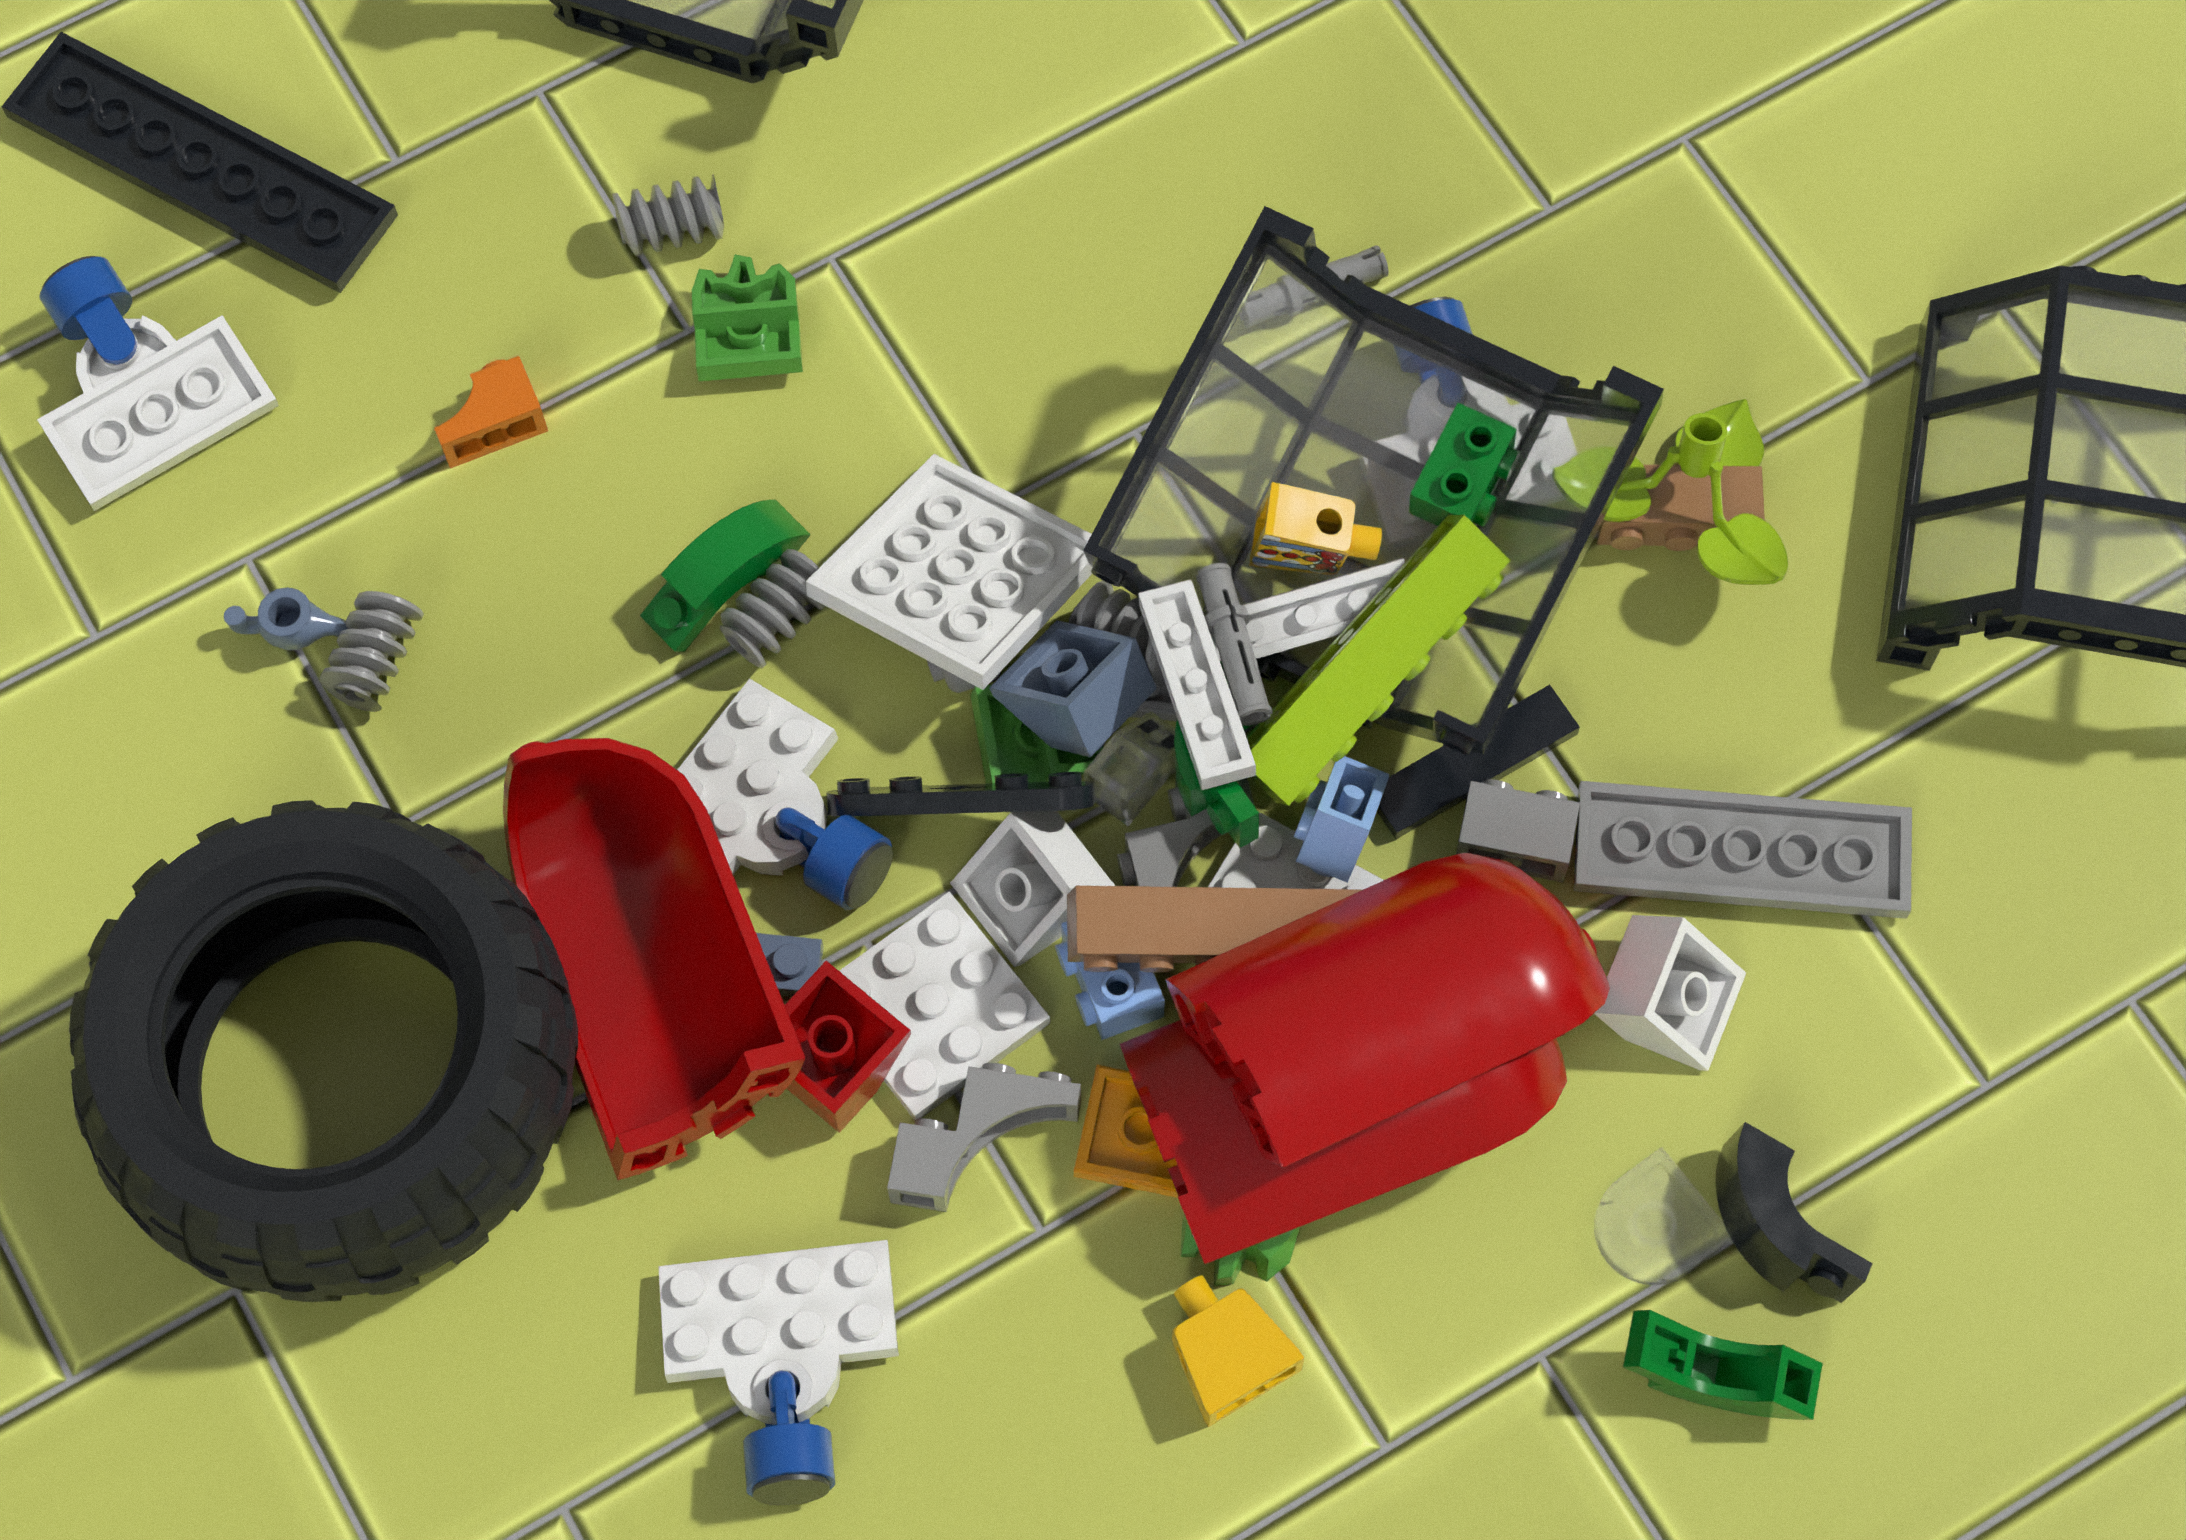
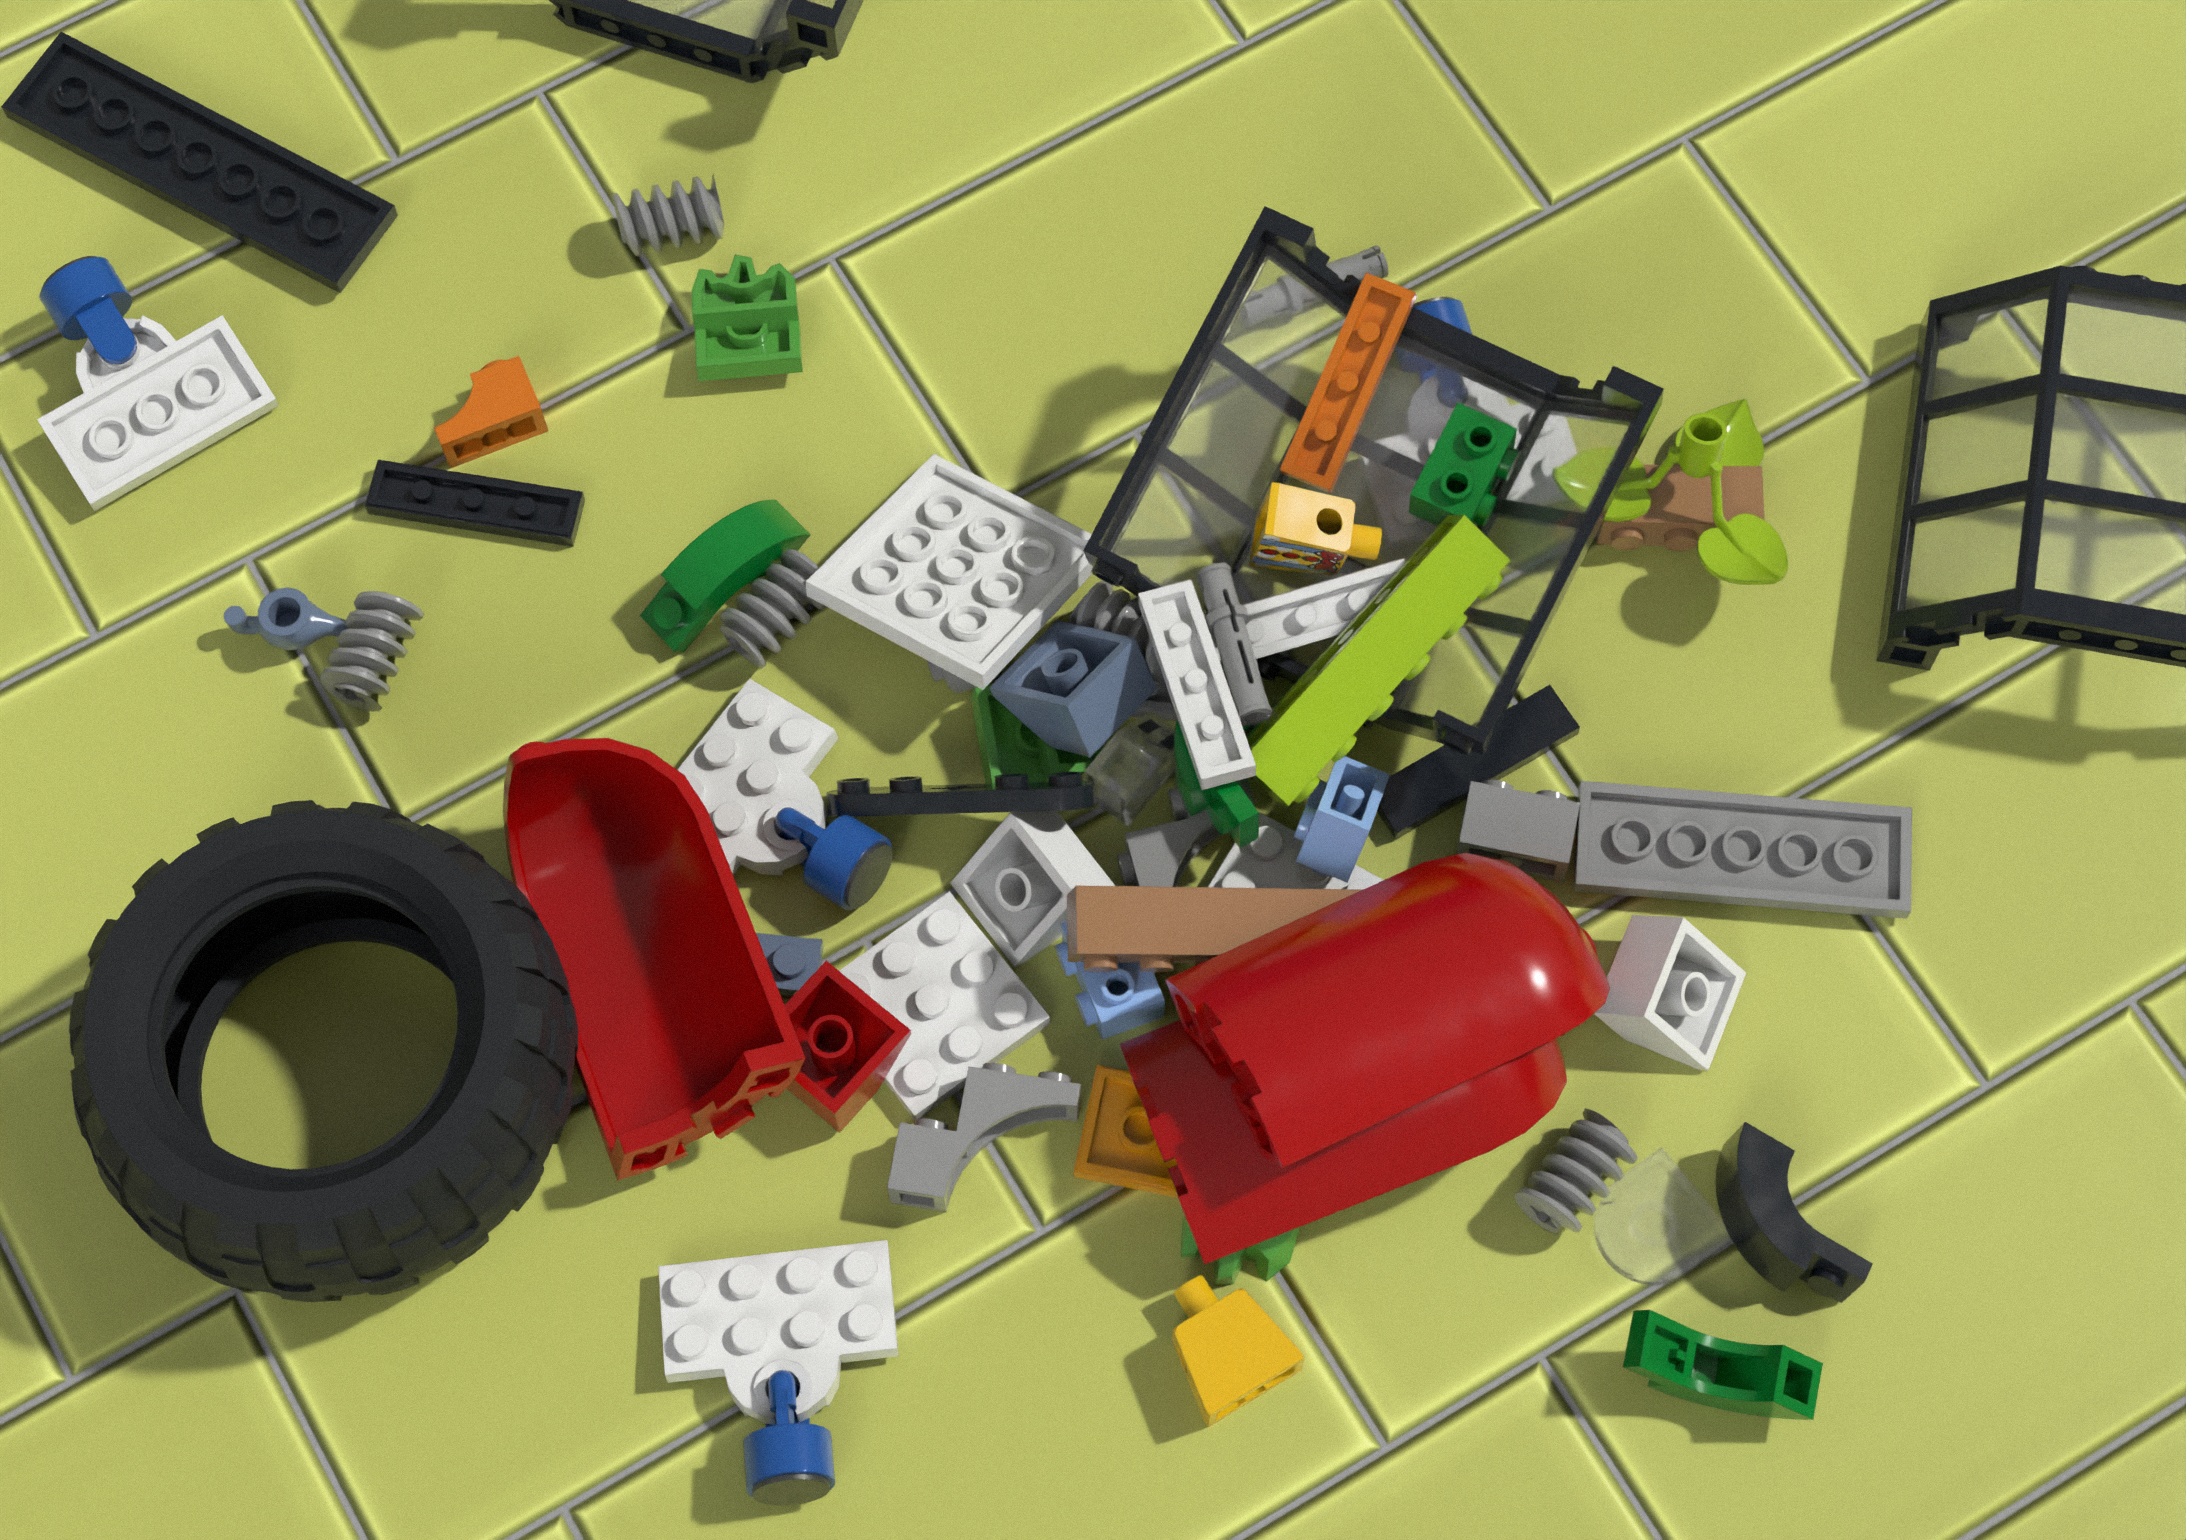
(475, 503): none -> black tile
(1348, 382): none -> orange plate
(1575, 1173): none -> light grey piece

